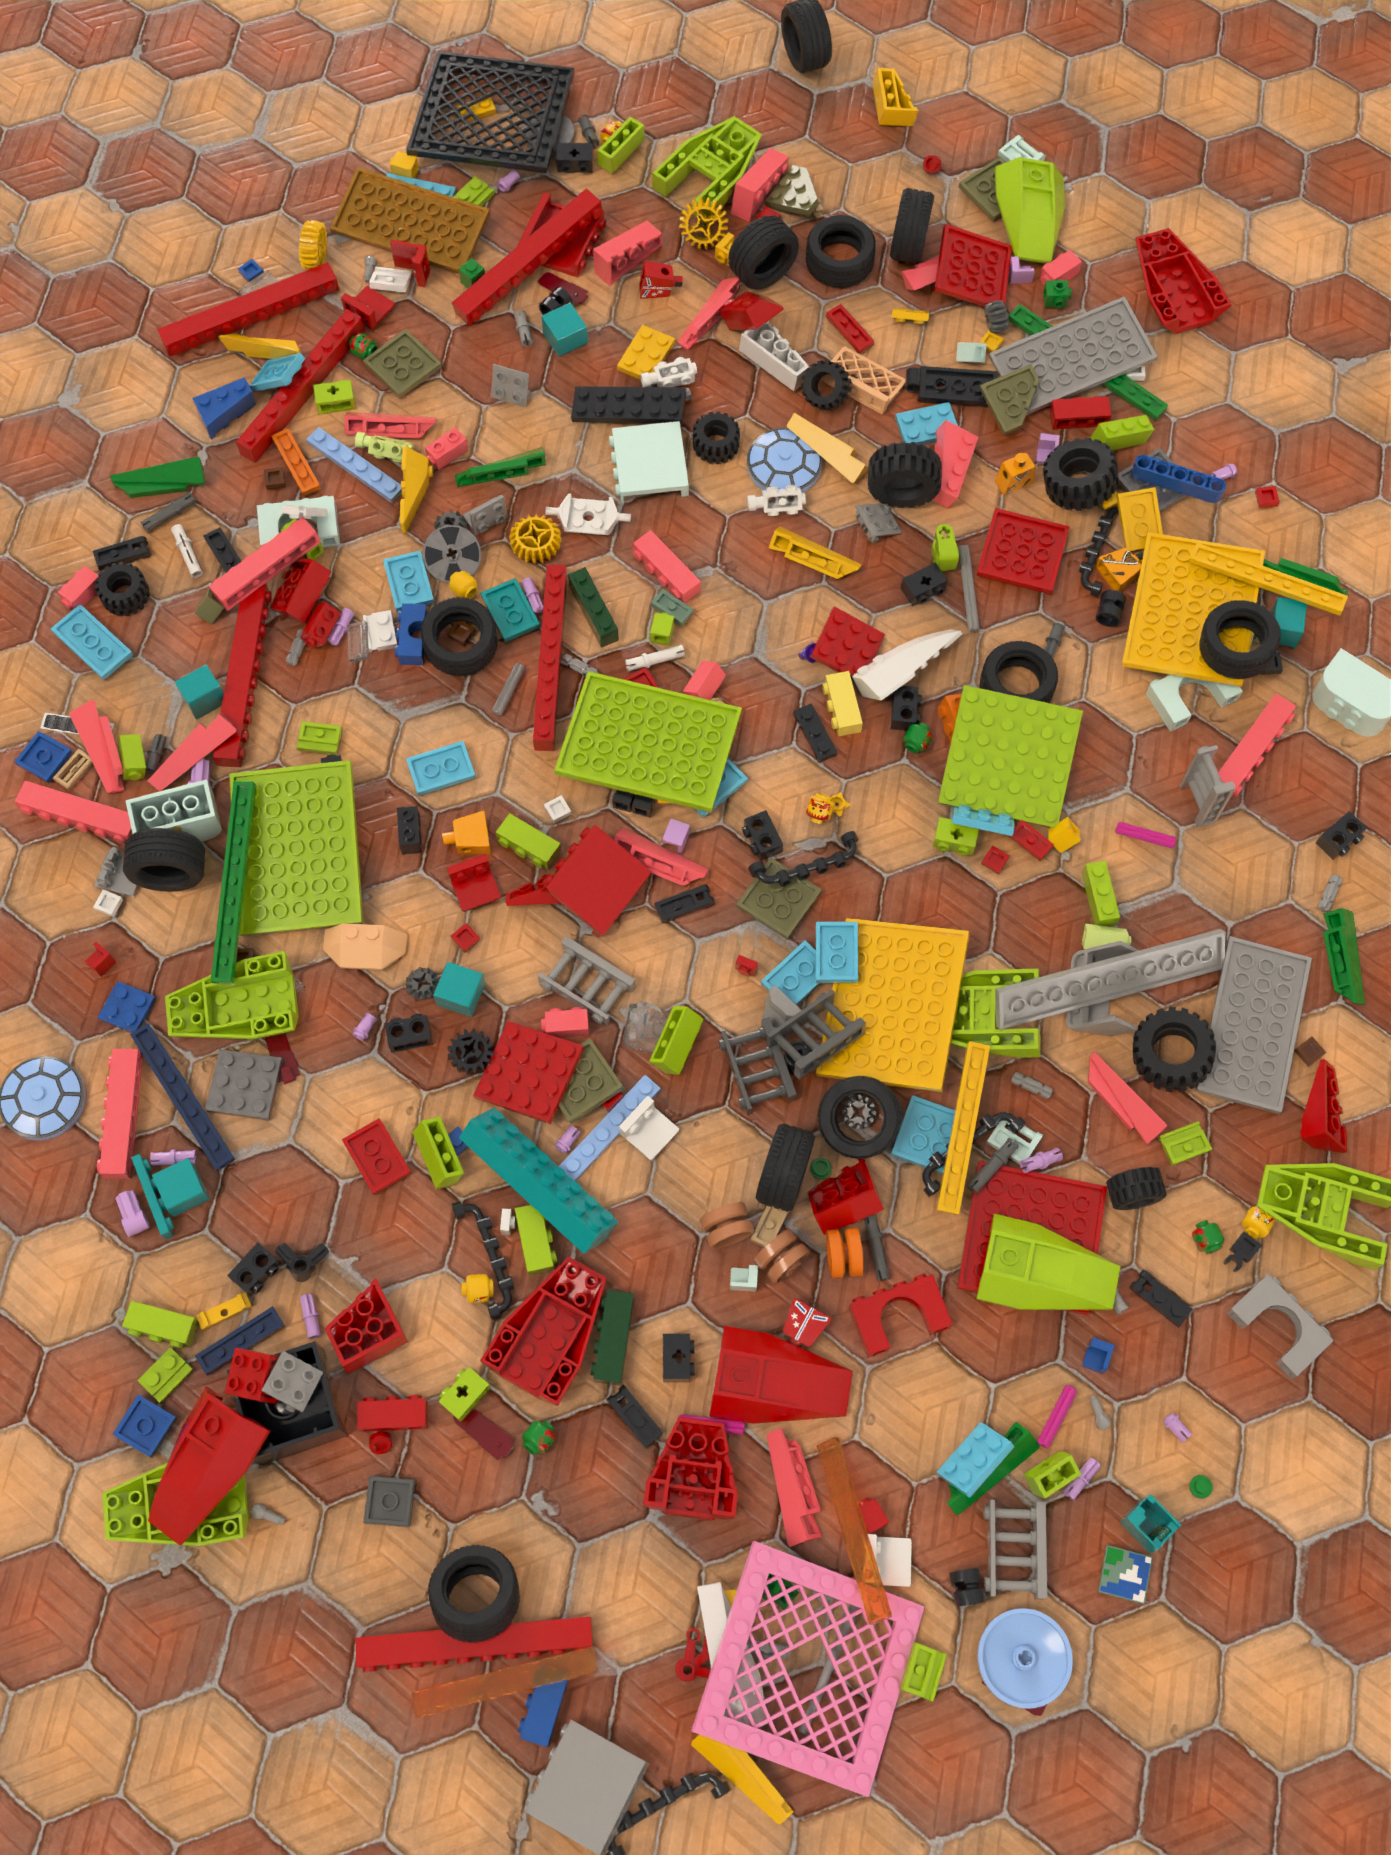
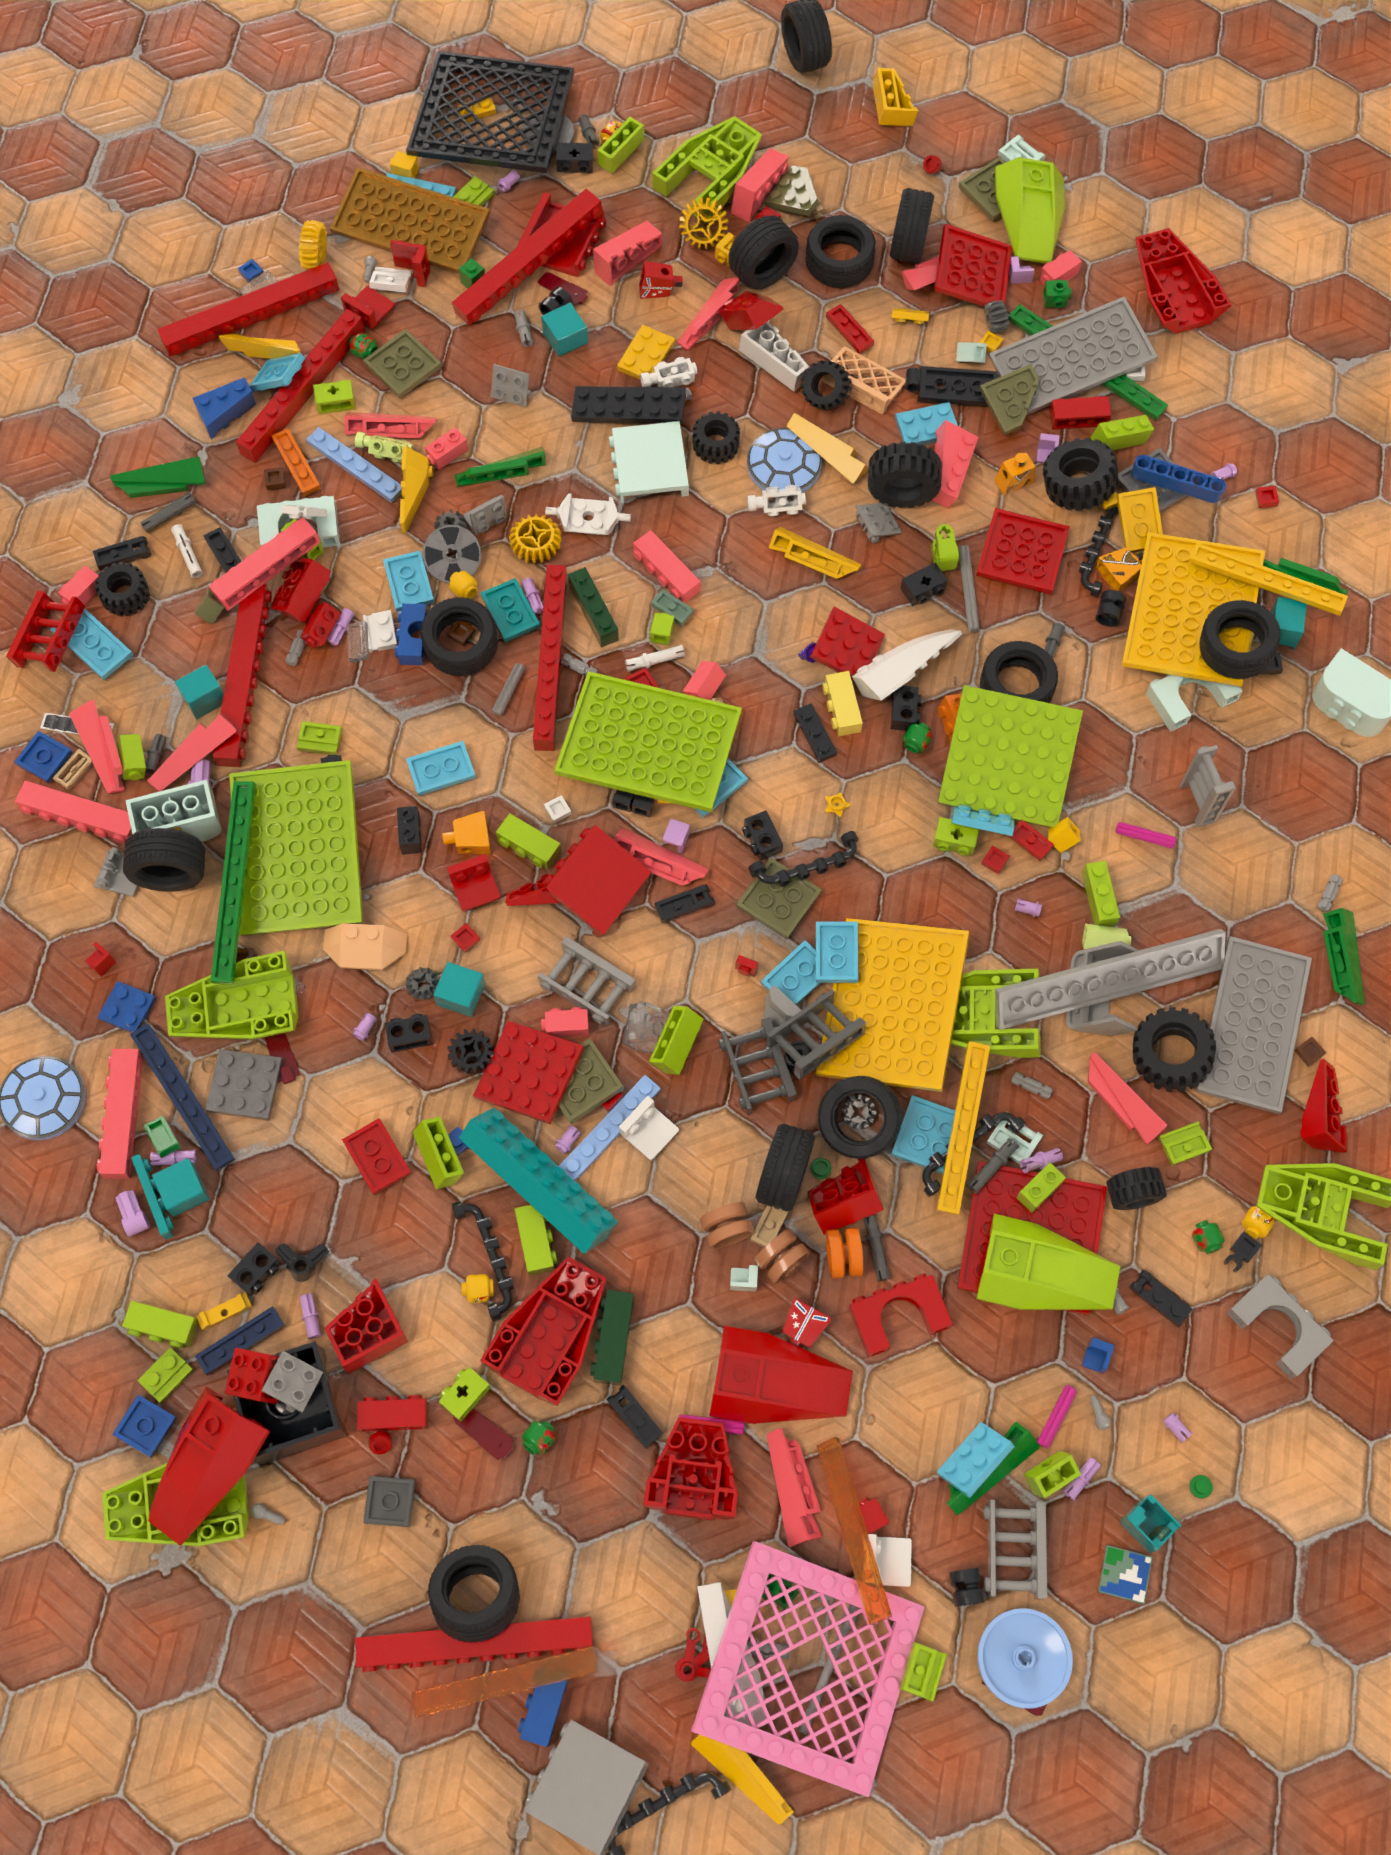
(32, 624): none -> red fence
(108, 903): white plate -> none
(161, 1136): none -> tile
(507, 1222): white plate -> none
(671, 1346): black brick -> none
(820, 808): yellow head -> none
(1028, 907): none -> lavender pin
(1040, 1187): none -> lime brick
(1256, 742): coral brick -> none
(1339, 833): black brick -> none

